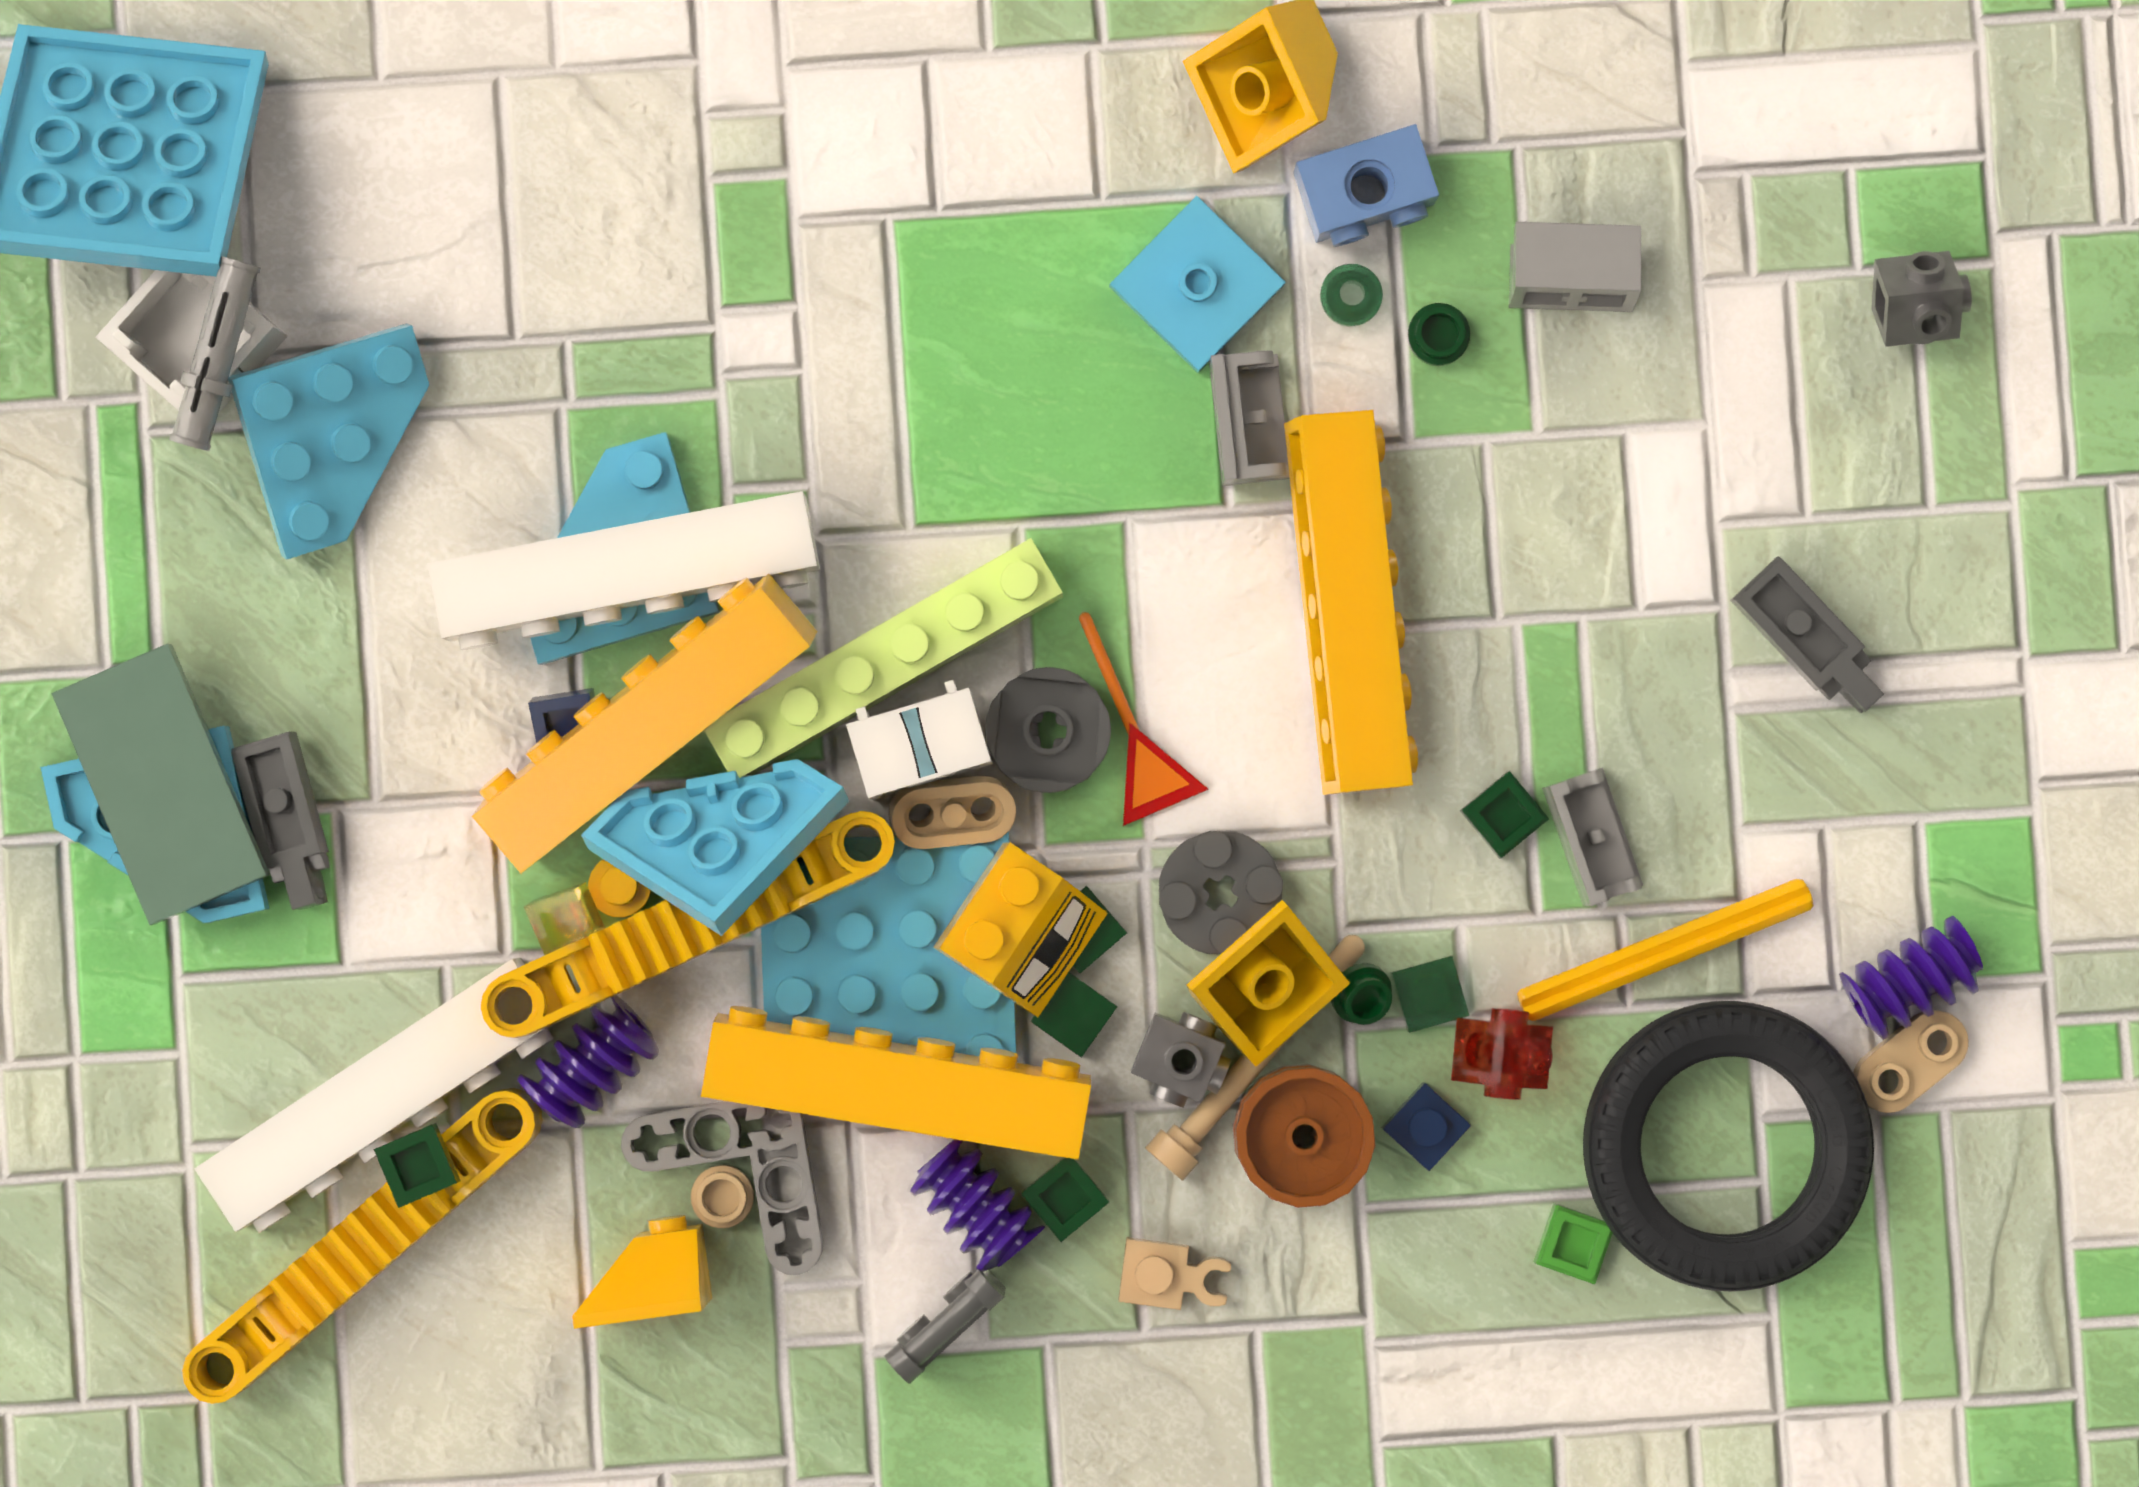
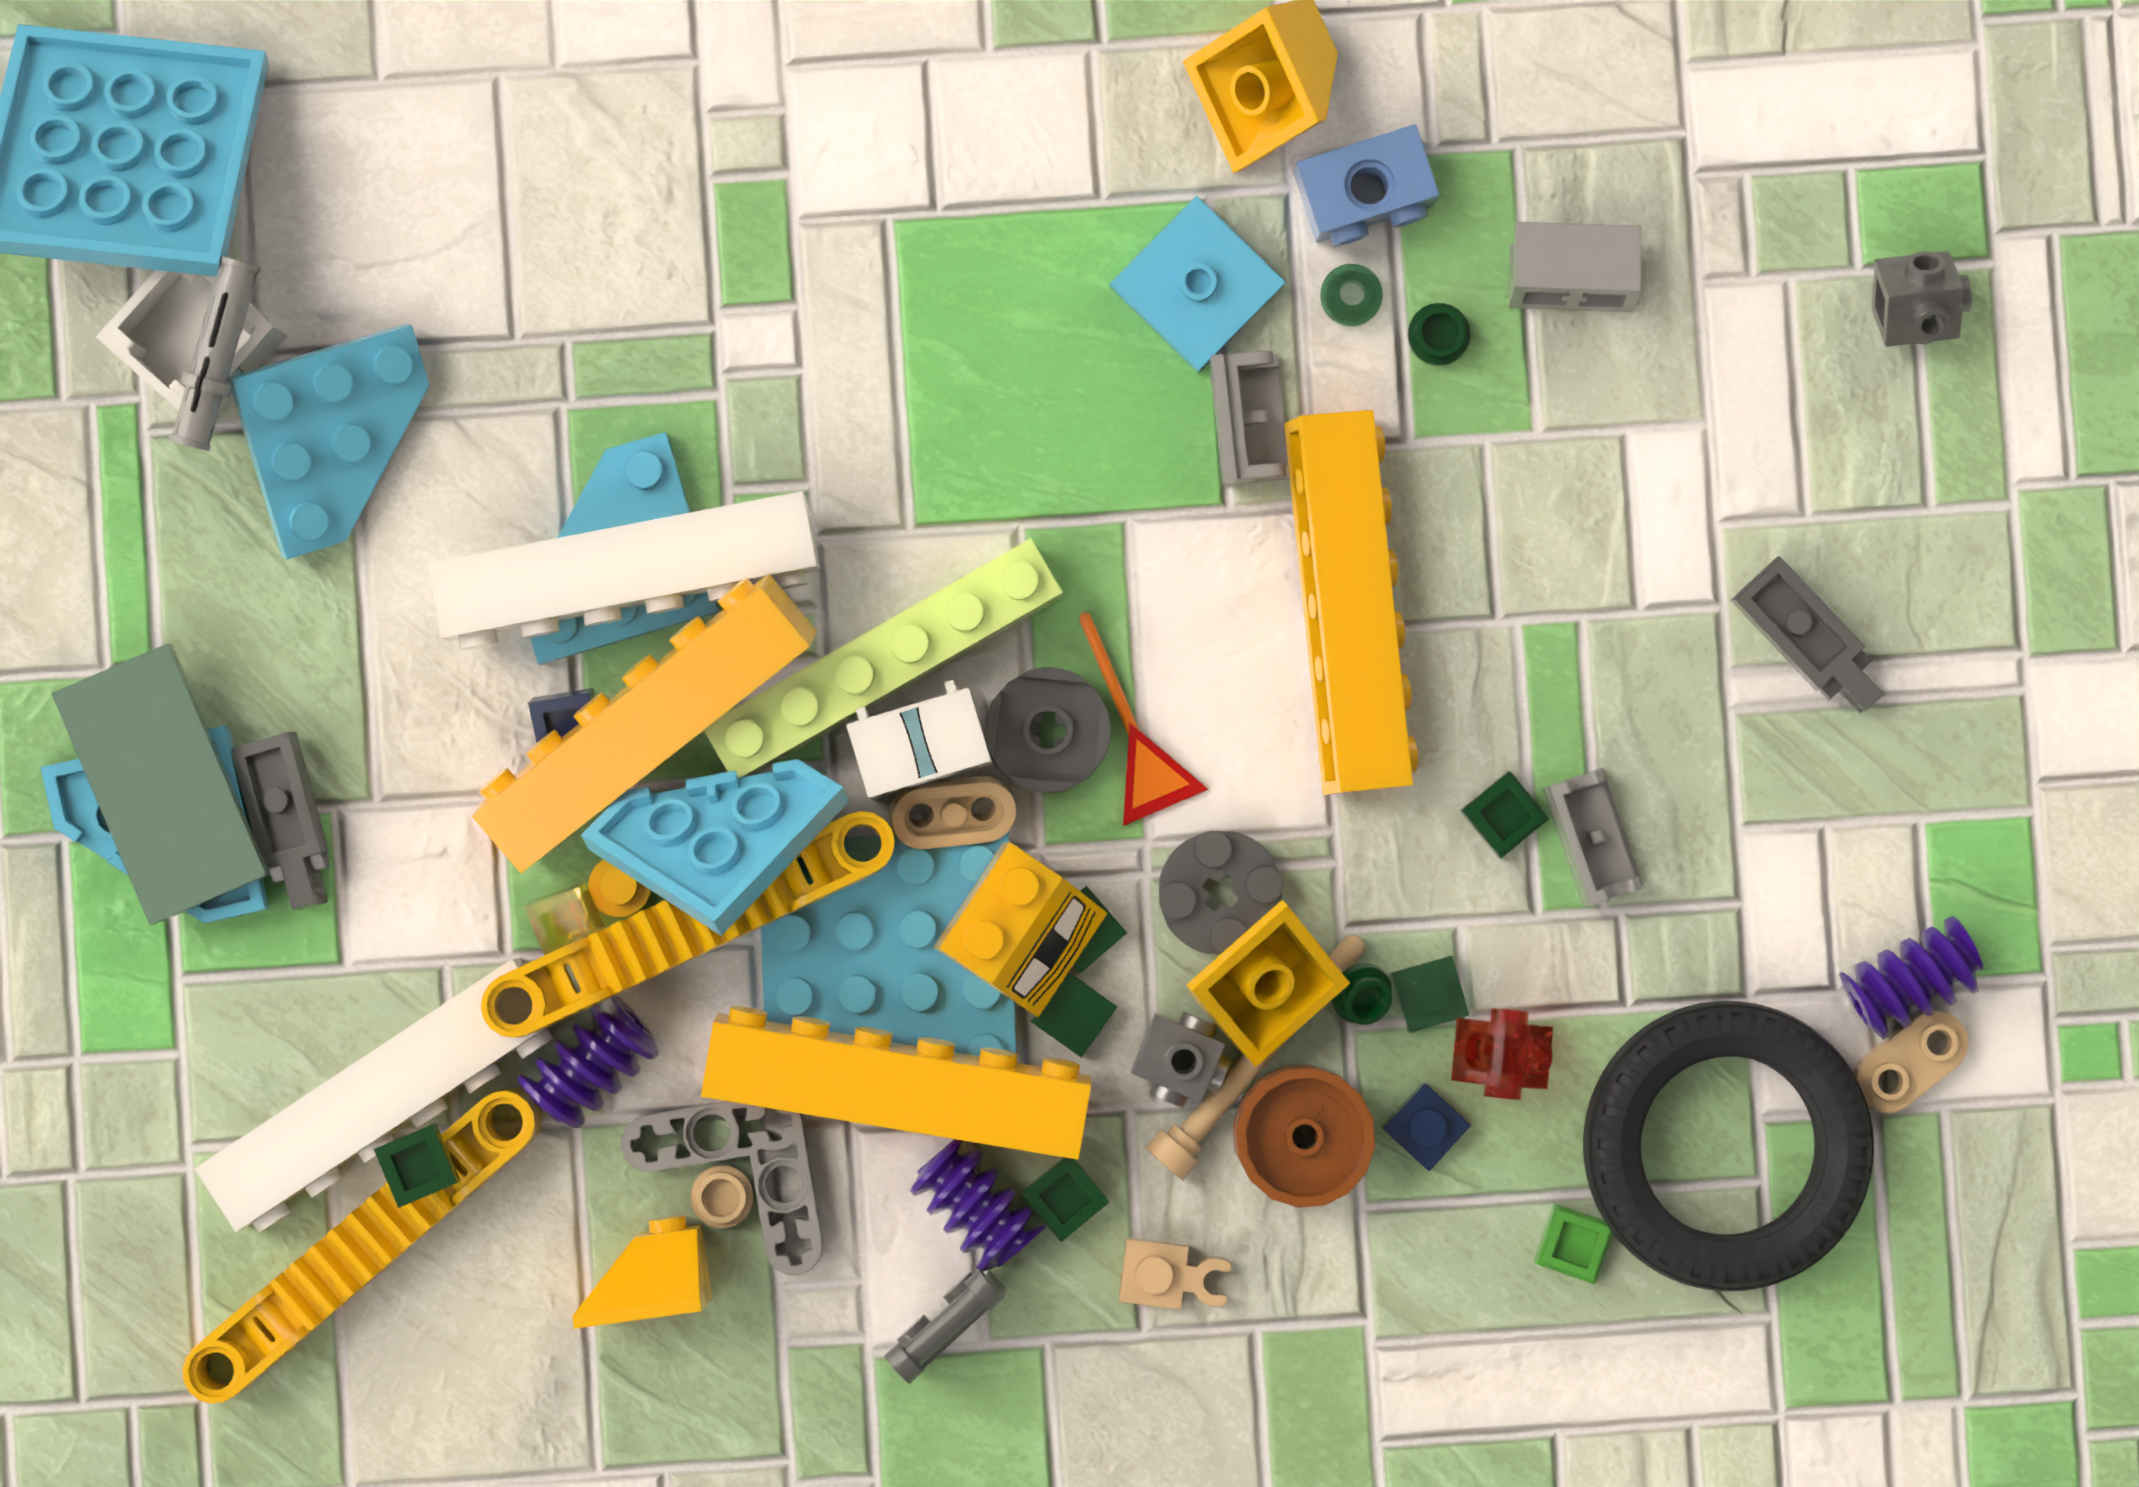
(1665, 949): yellow axle -> none

